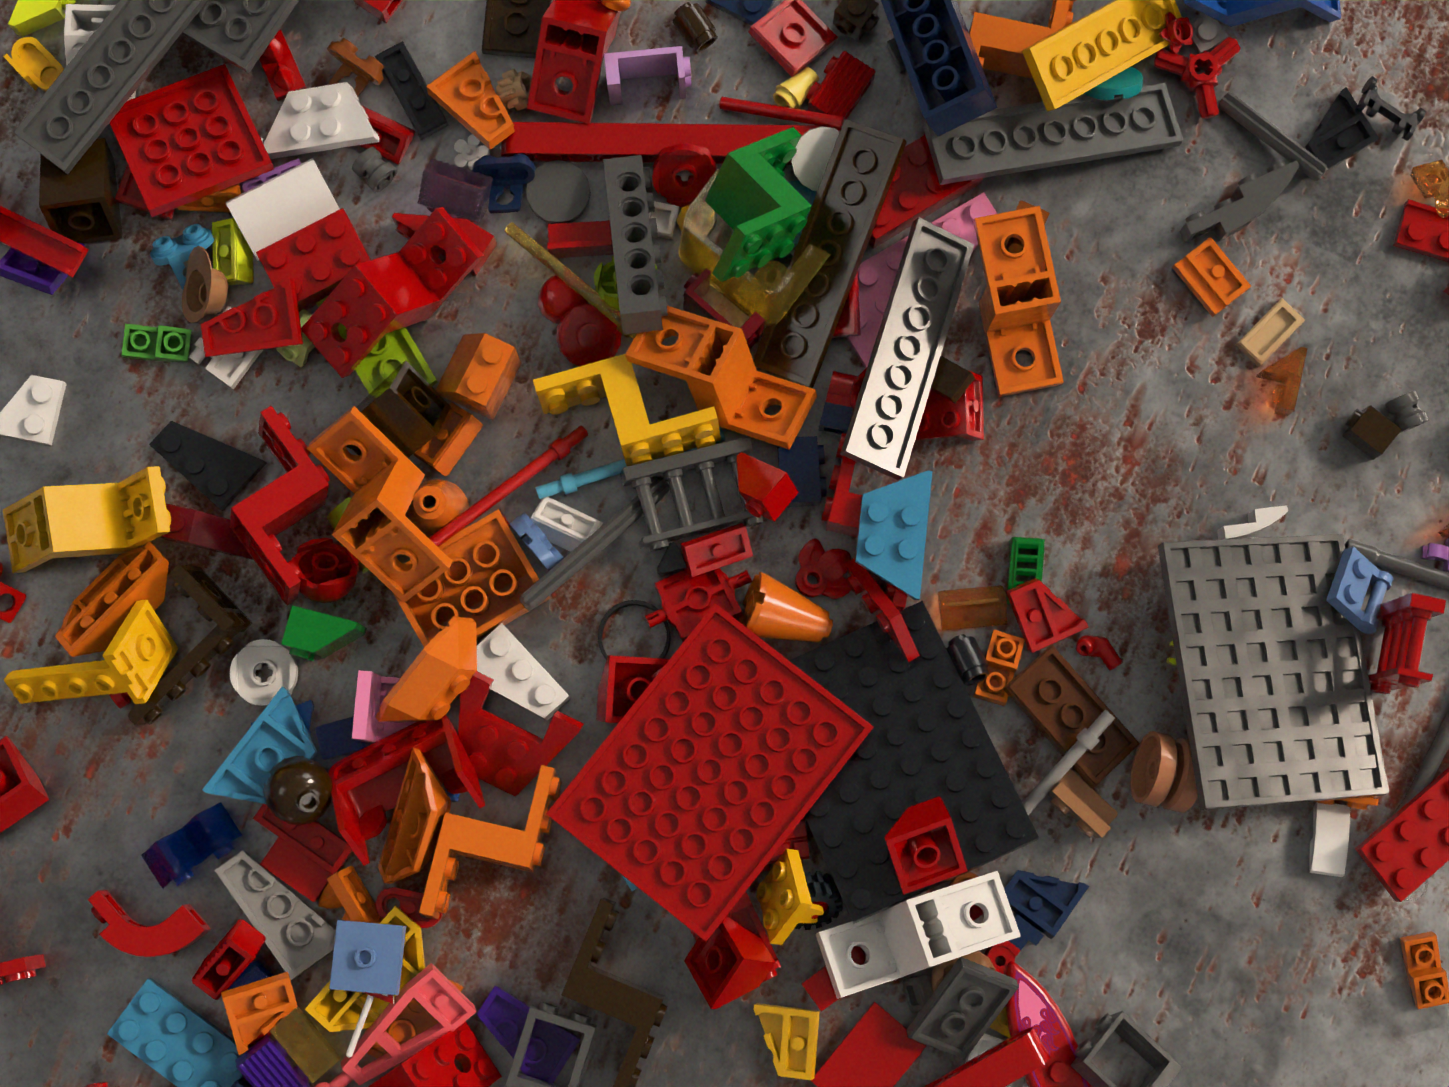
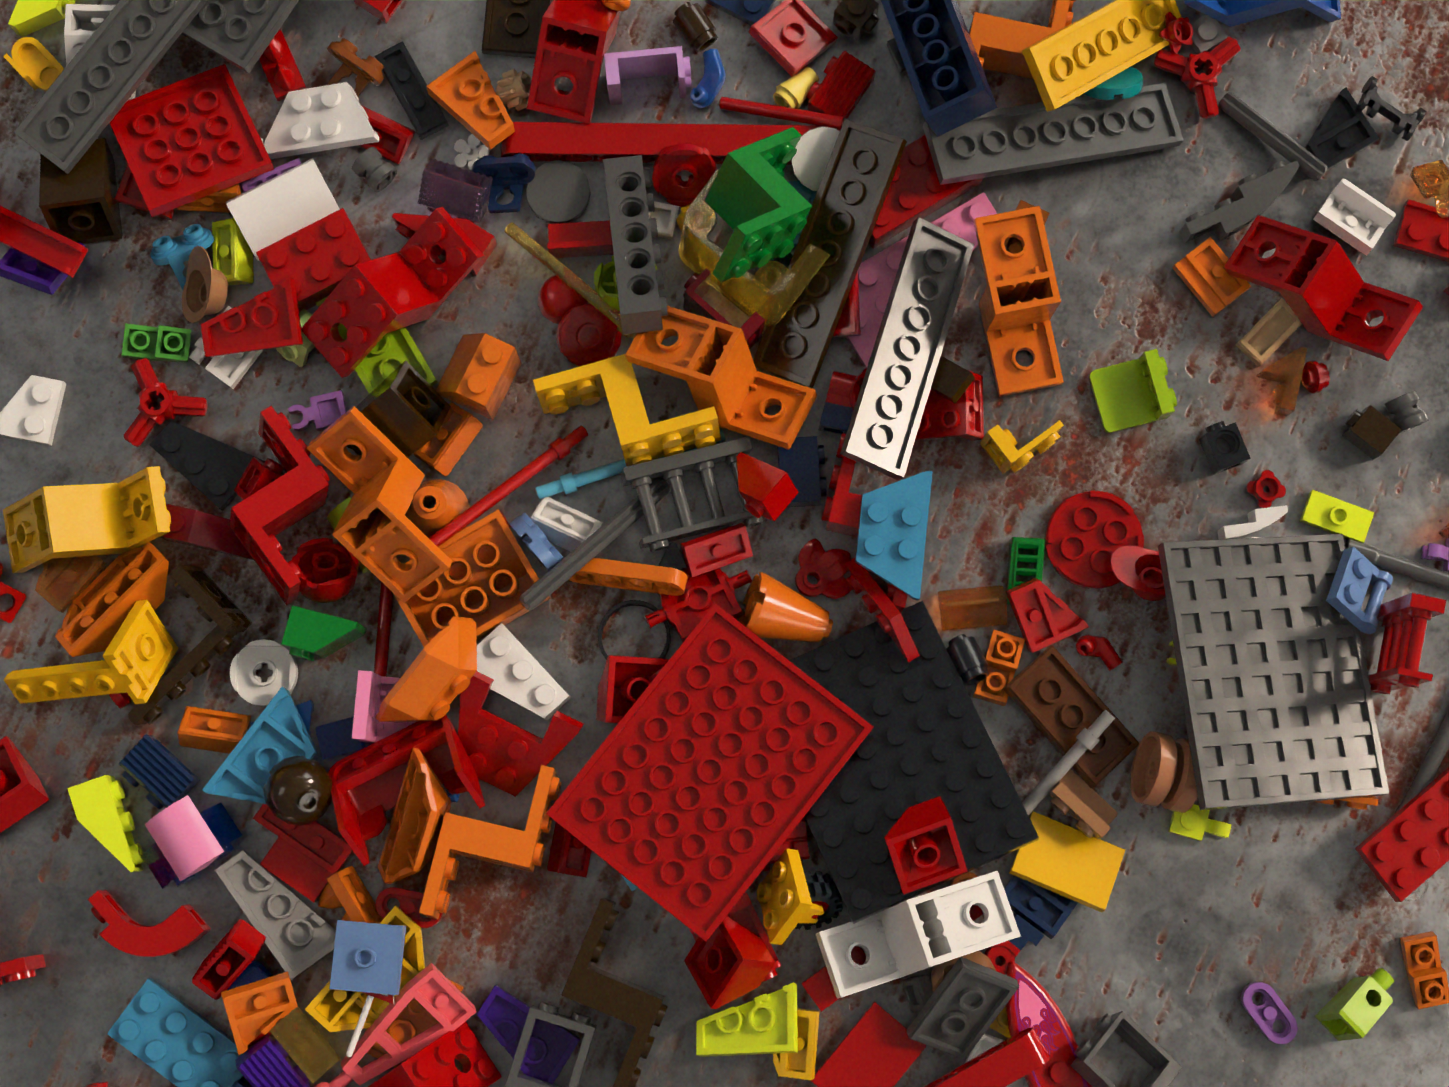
(66, 578): none -> clear orange wing
(102, 813): none -> neon yellow slope
(157, 772): none -> dark blue brick
(170, 406): none -> red bush
(184, 838): none -> bright pink brick
(212, 729): none -> orange slope
(257, 476): none -> red bracket
(323, 411): none -> medium lavender plate
(383, 631): none -> red bar
(568, 854): none -> red slope
(632, 576): none -> orange beam
(712, 80): none -> blue arm
(752, 1028): none -> neon yellow wing
(1002, 450): none -> yellow bracket
(1069, 863): none -> yellow tile
(1086, 534): none -> red tile
(1133, 392): none -> lime bracket
(1139, 570): none -> red piece
(1196, 822): none -> neon yellow plate
(1223, 461): none -> black brick
(1268, 480): none -> red plate
(1268, 1012): none -> medium lavender plate
(1315, 376): none -> red plate
(1323, 287): none -> red bracket
(1329, 839): white slope -> none
(1336, 516): none -> neon yellow plate
(1354, 216): none -> white bracket
(1357, 1006): none -> lime torso

